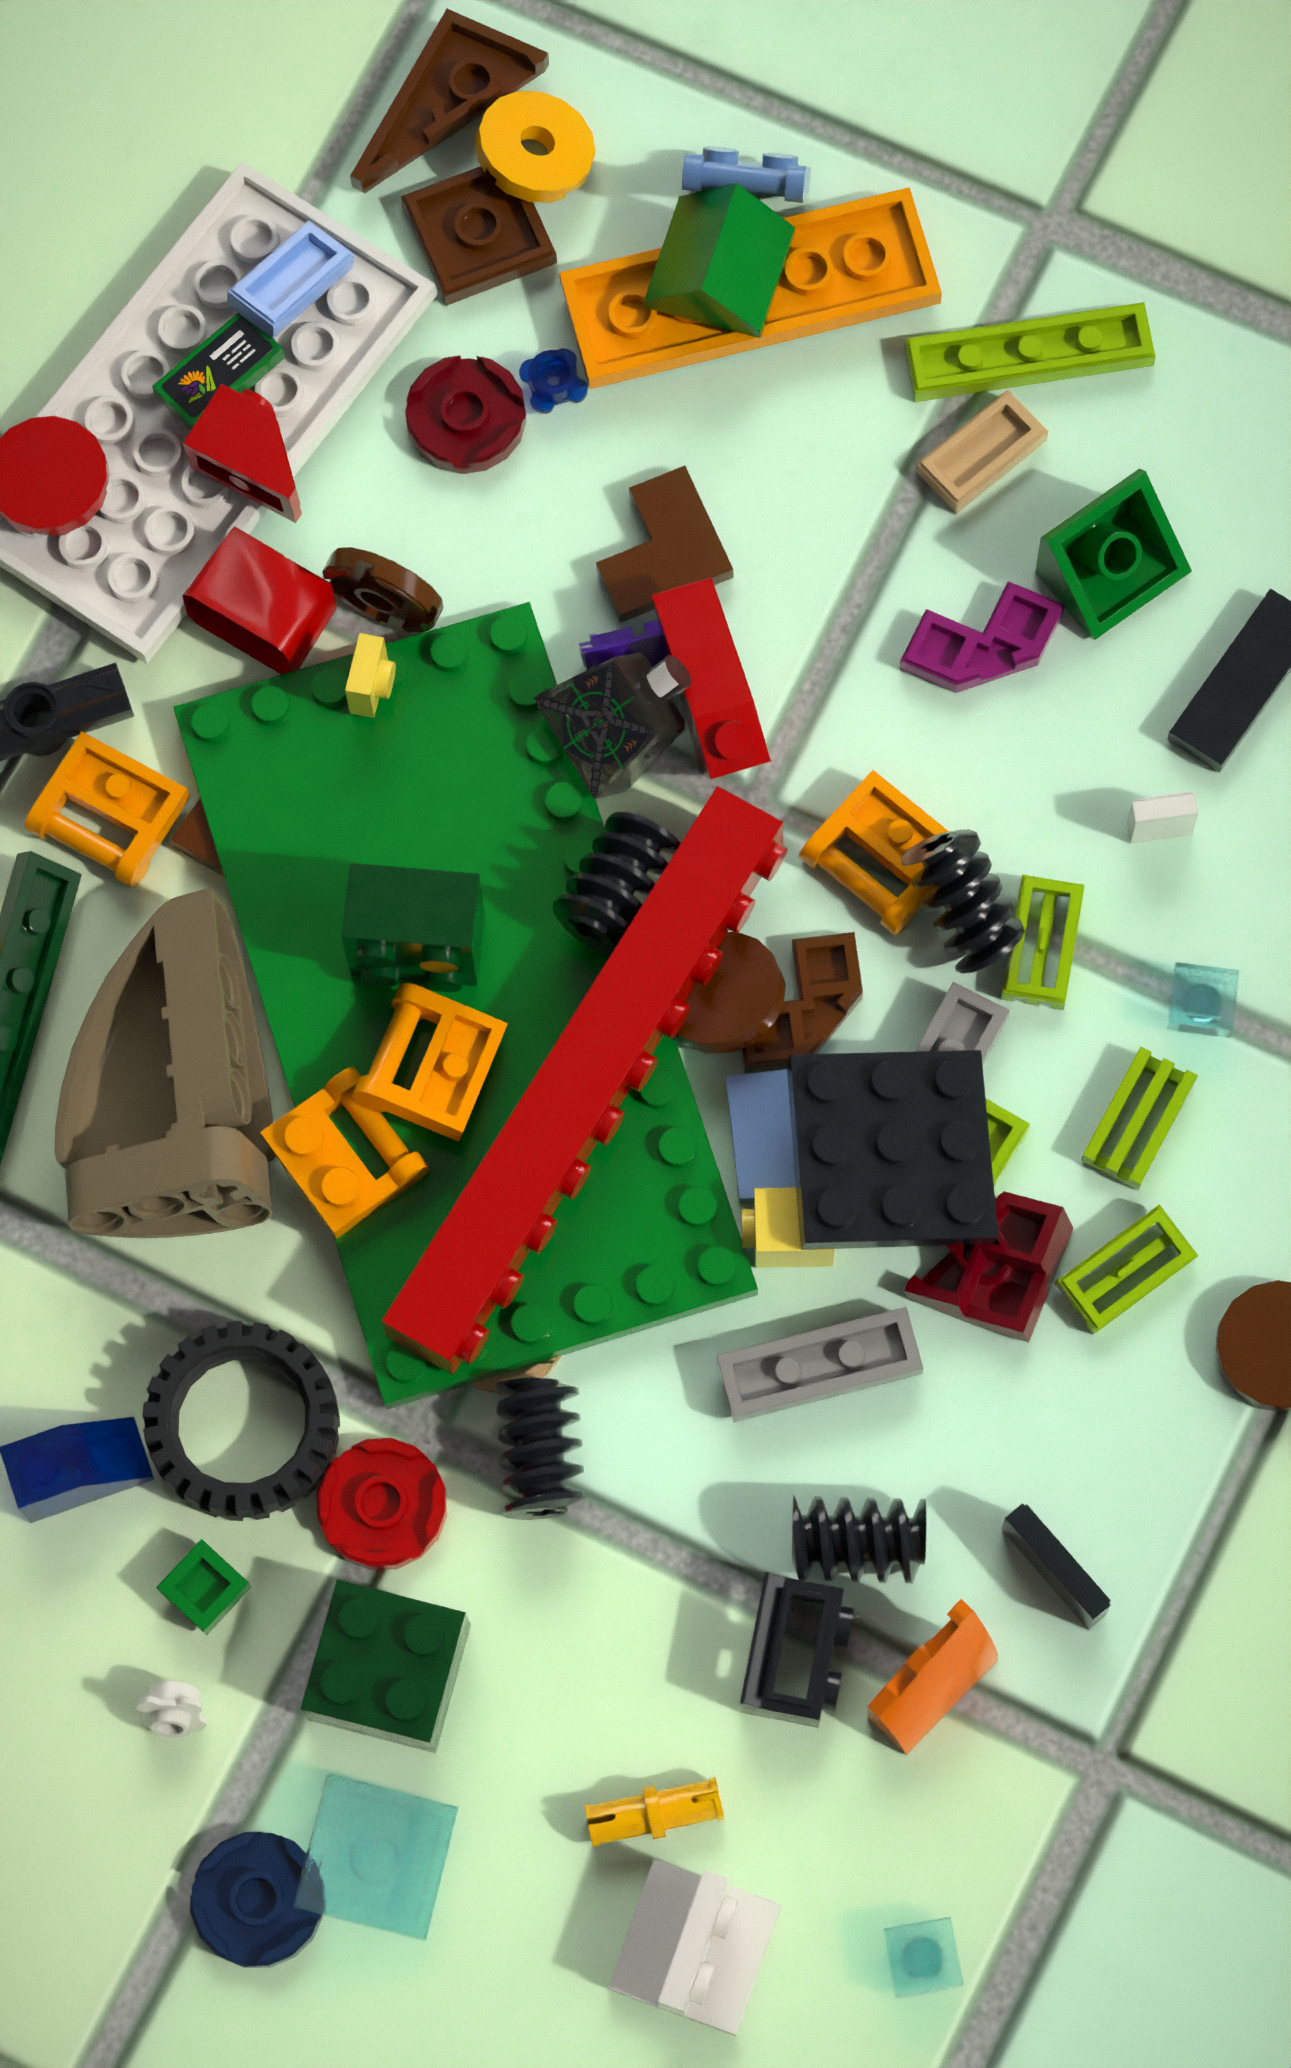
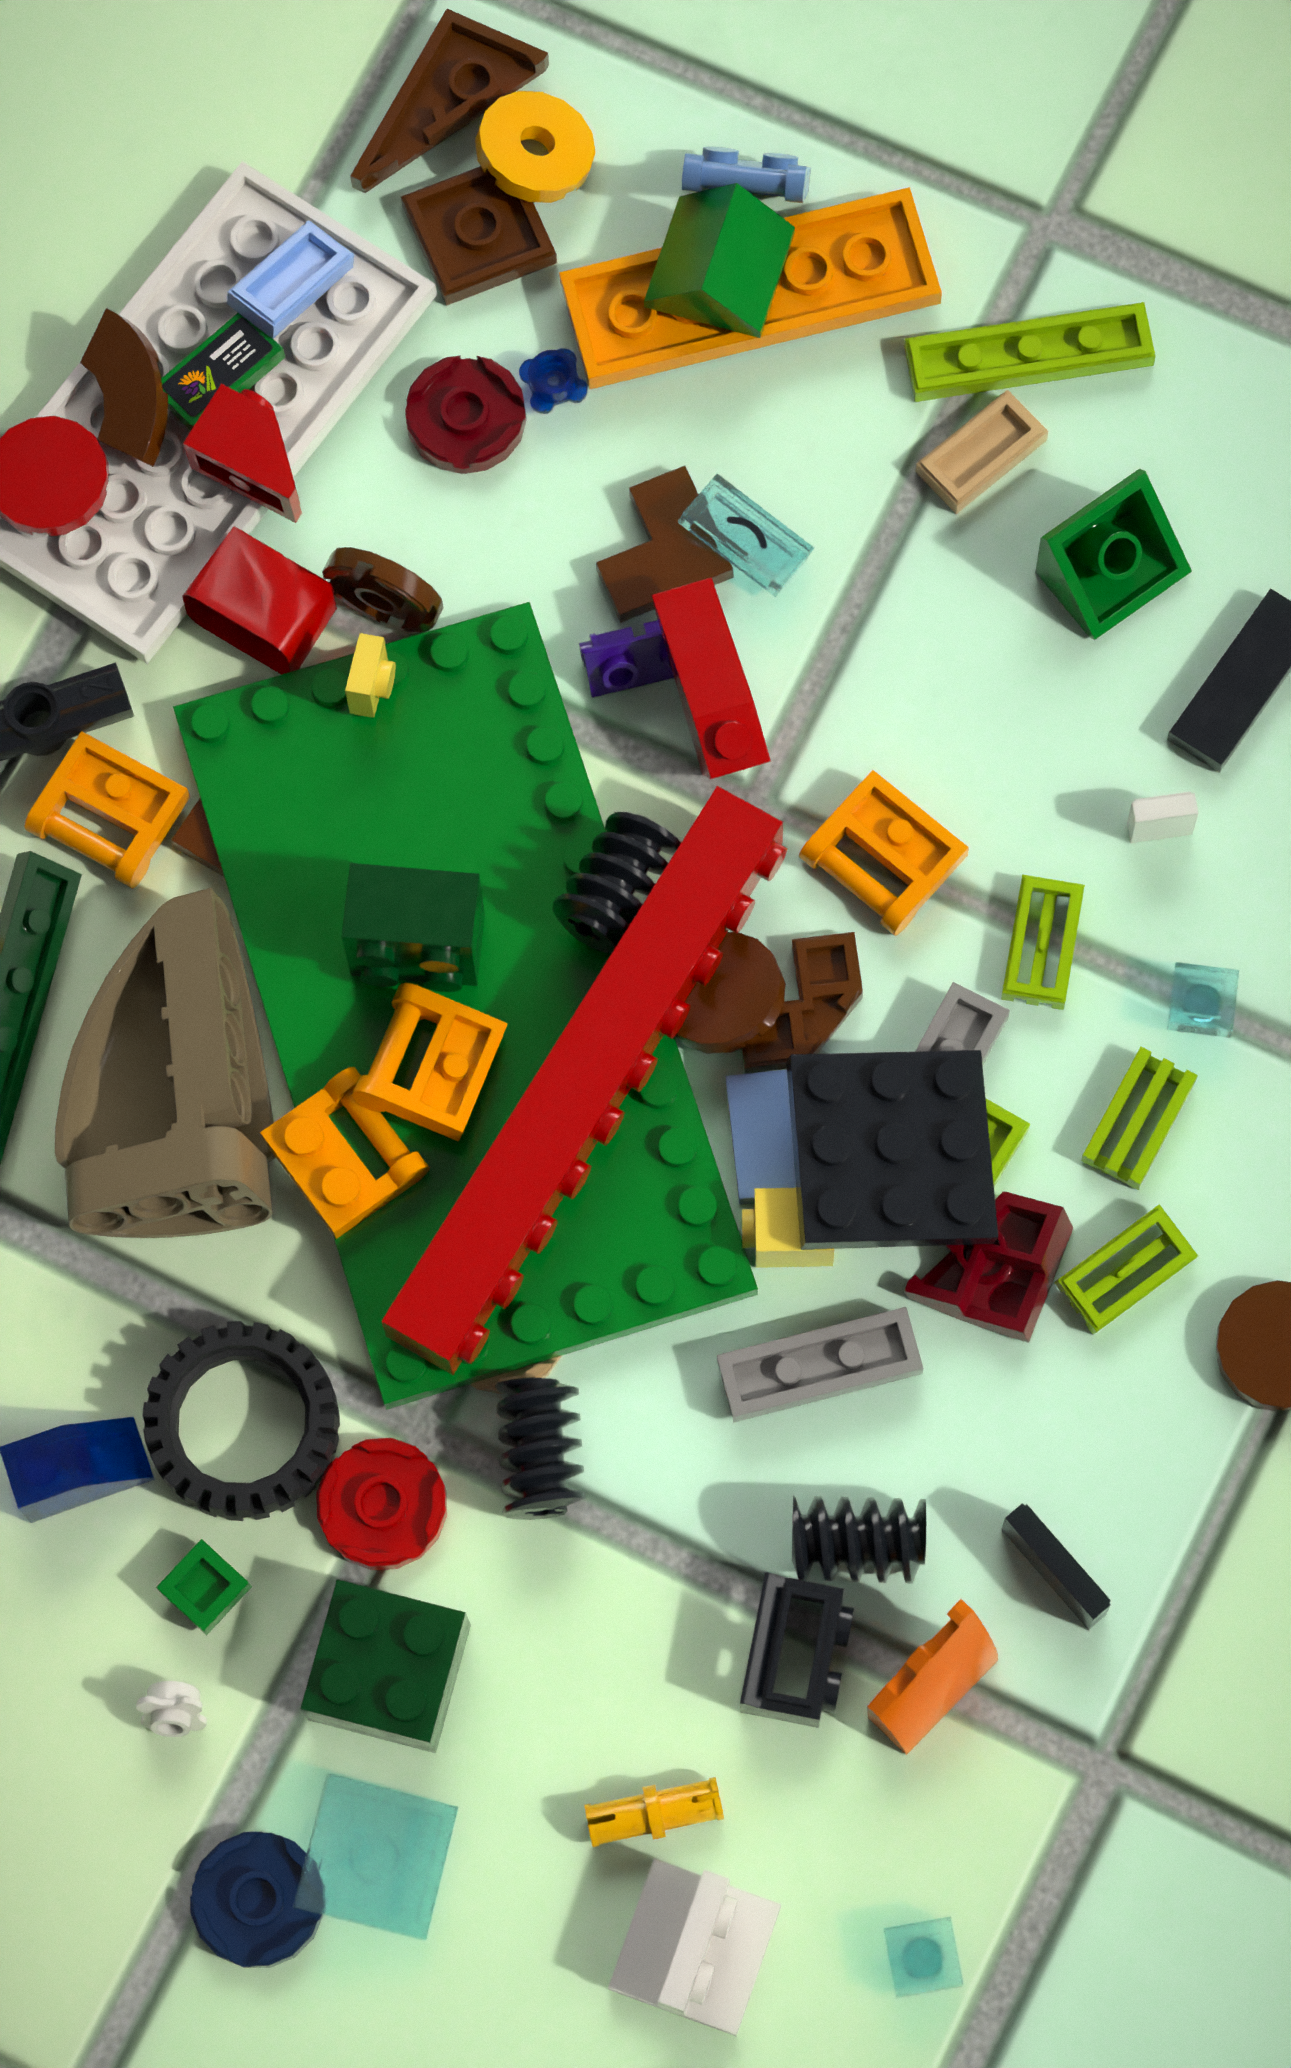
(130, 388): none -> reddish brown tile
(616, 718): torso -> none
(746, 535): none -> clear light blue tile
(966, 658): magenta tile -> none
(968, 896): black piece -> none

